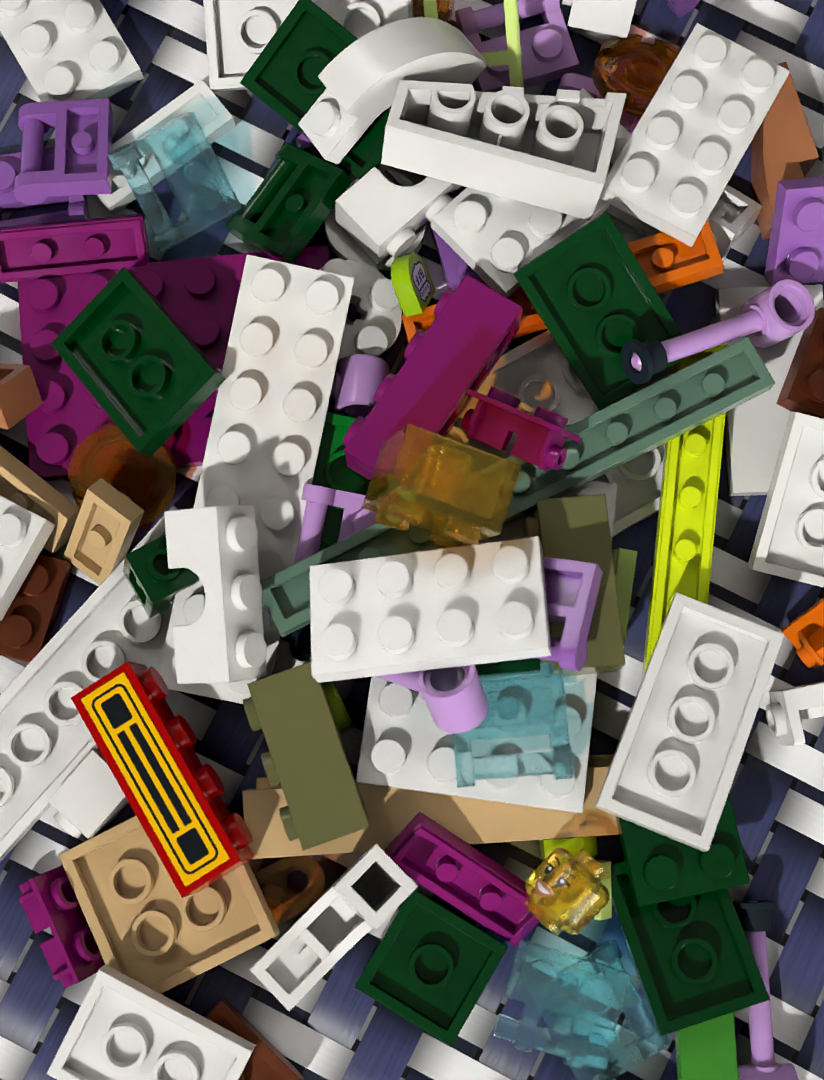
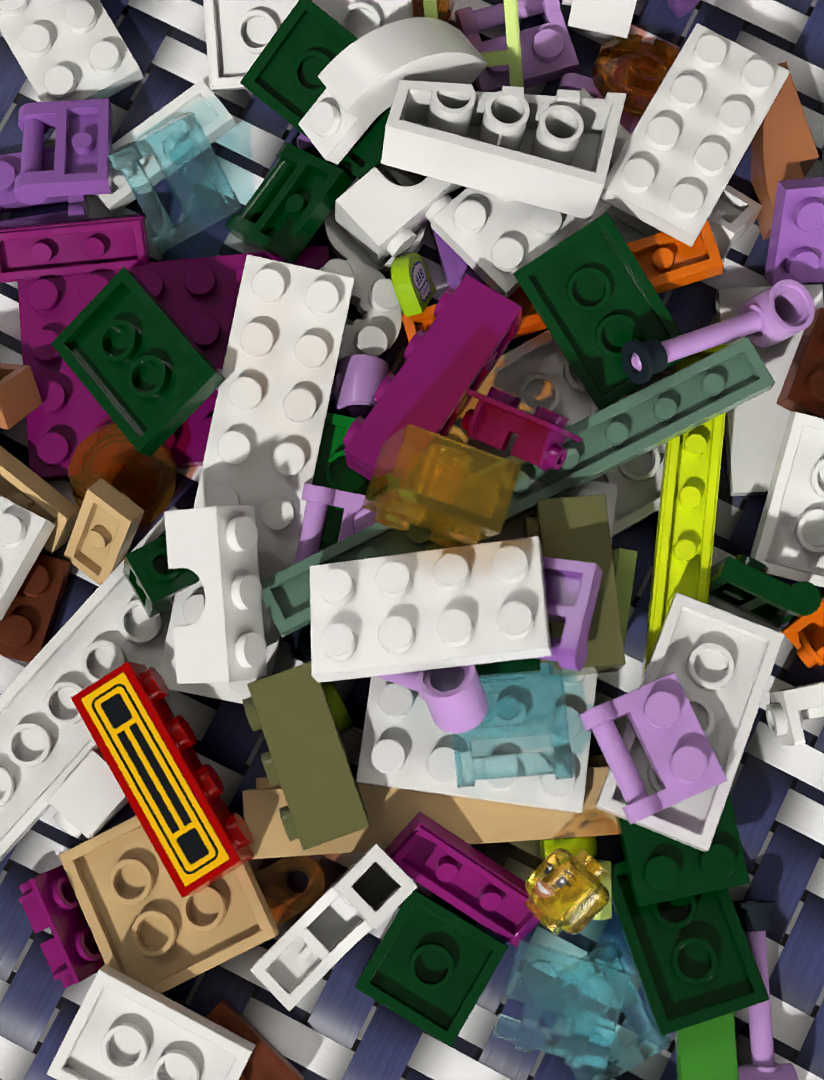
(669, 739): none -> lavender plate
(747, 587): none -> dark green plate

